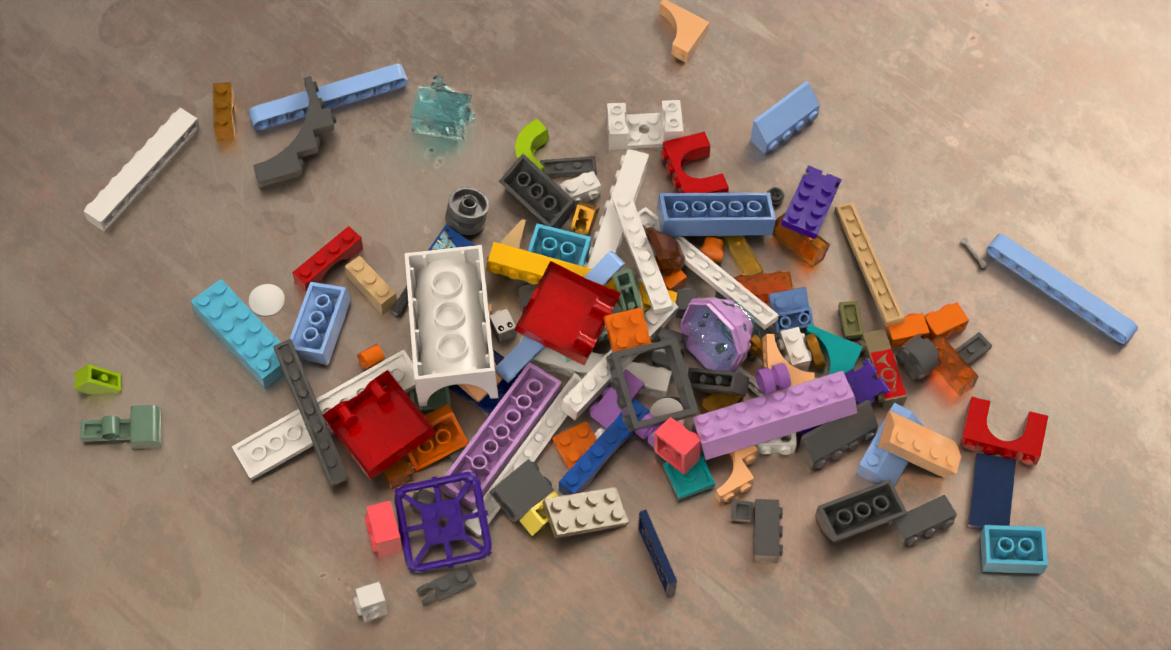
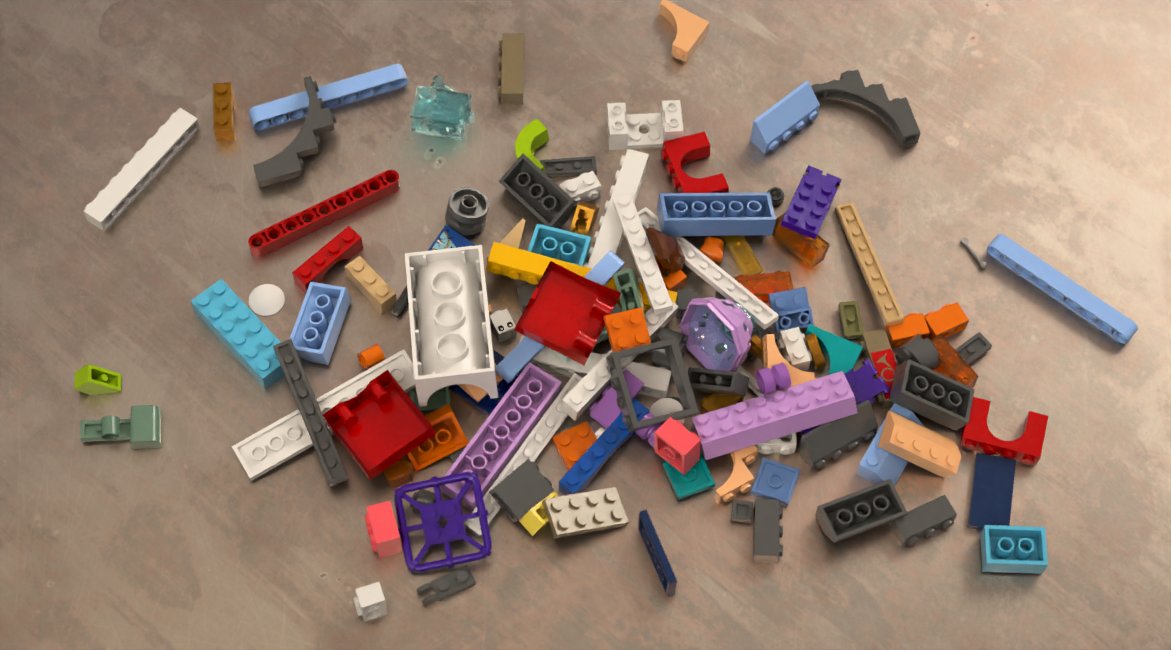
(320, 220): none -> red beam
(512, 68): none -> dark tan brick
(775, 481): none -> medium blue tile
(894, 113): none -> dark grey arch
(931, 394): none -> dark grey brick

